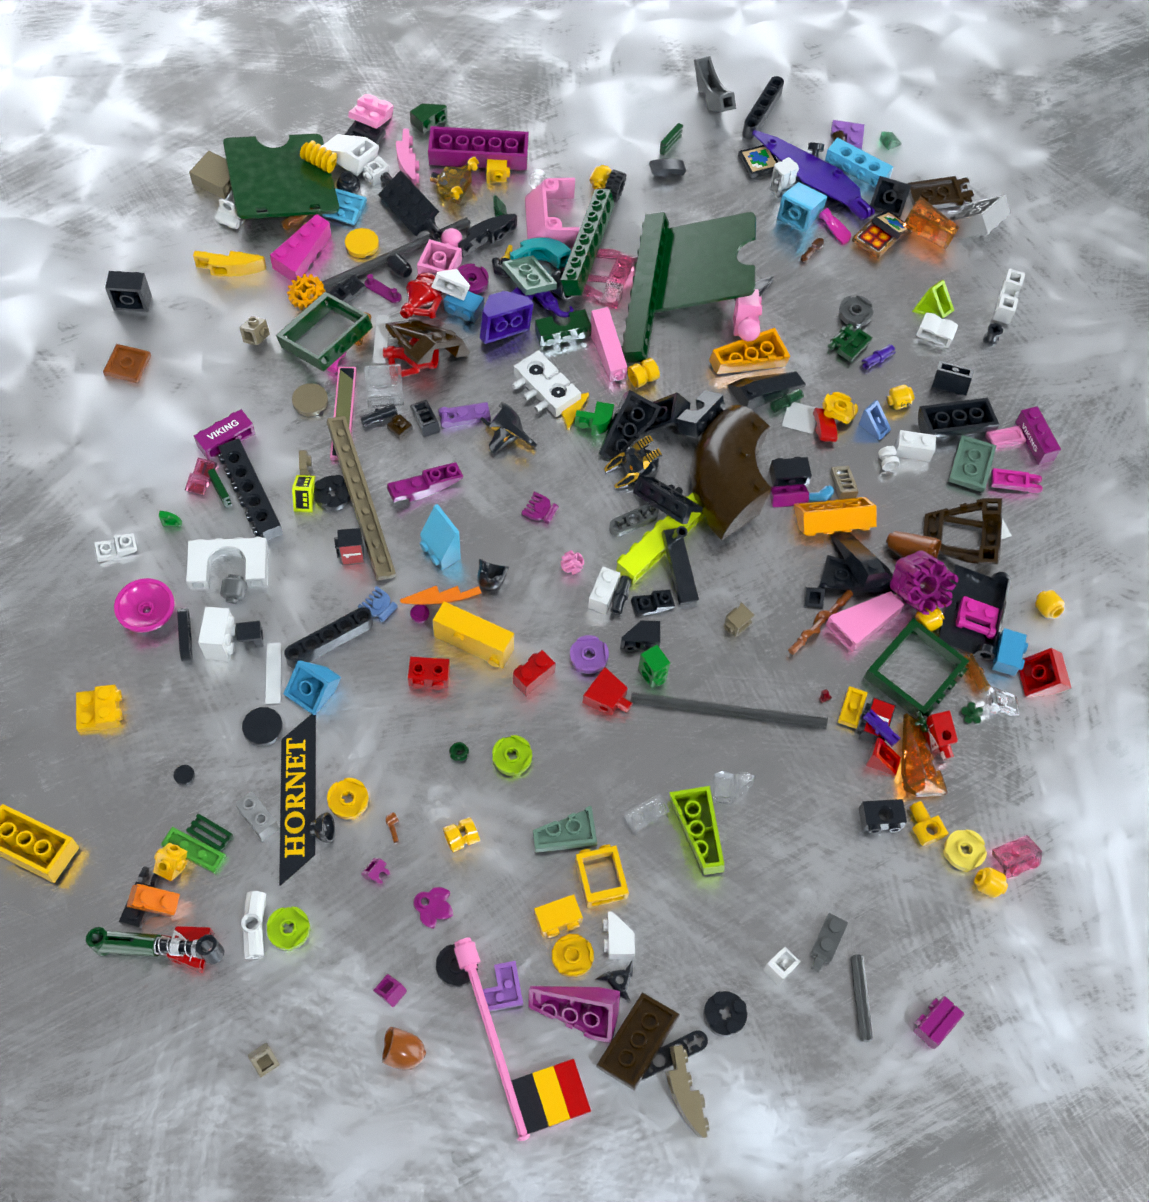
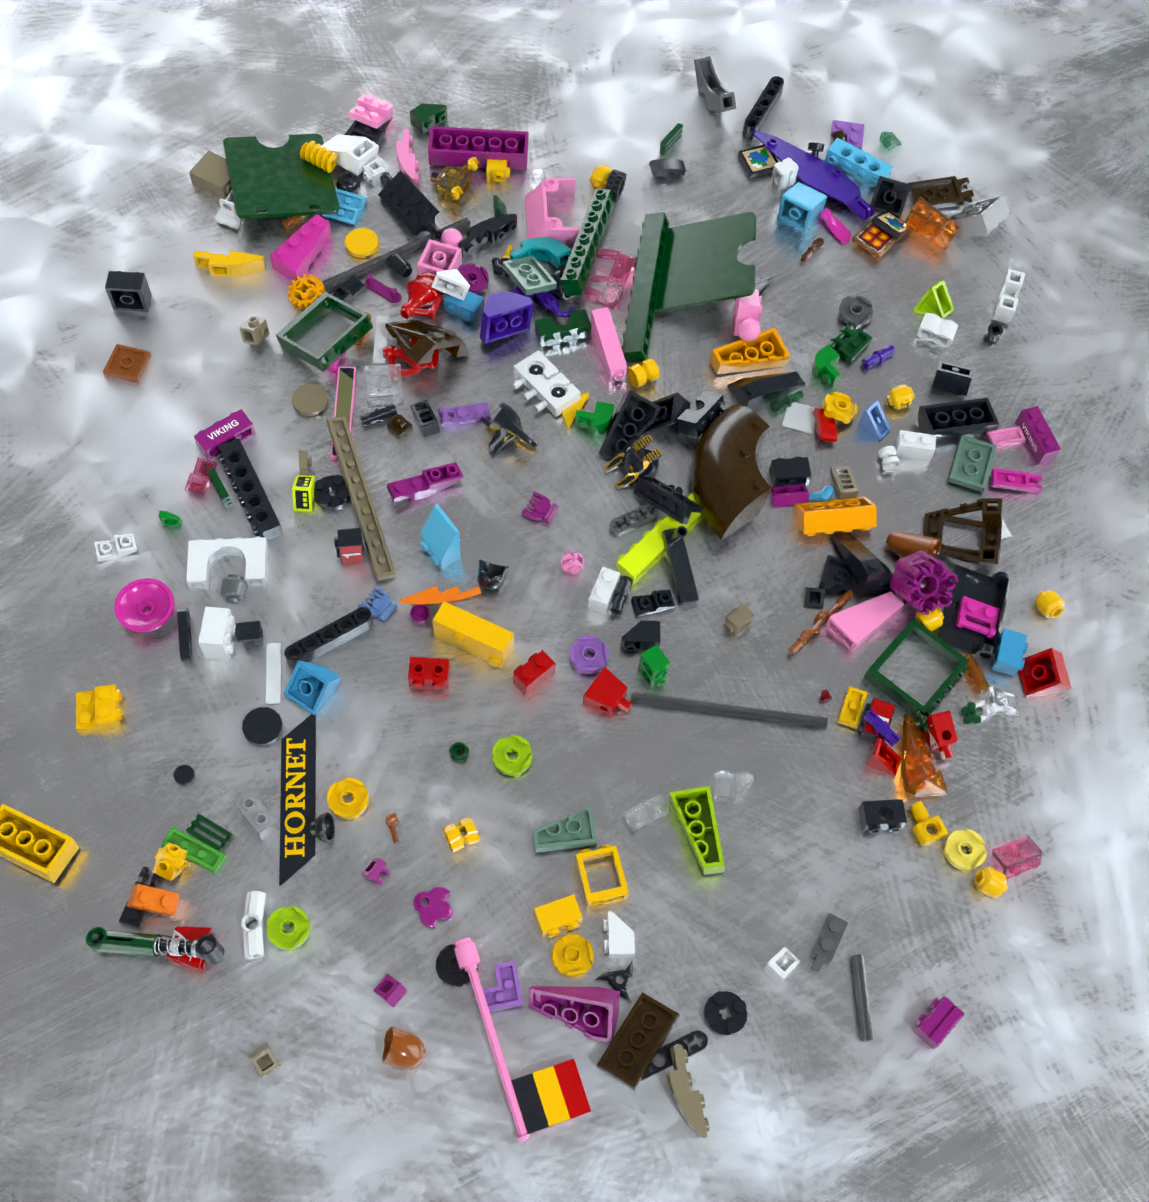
(825, 364): none -> green brick

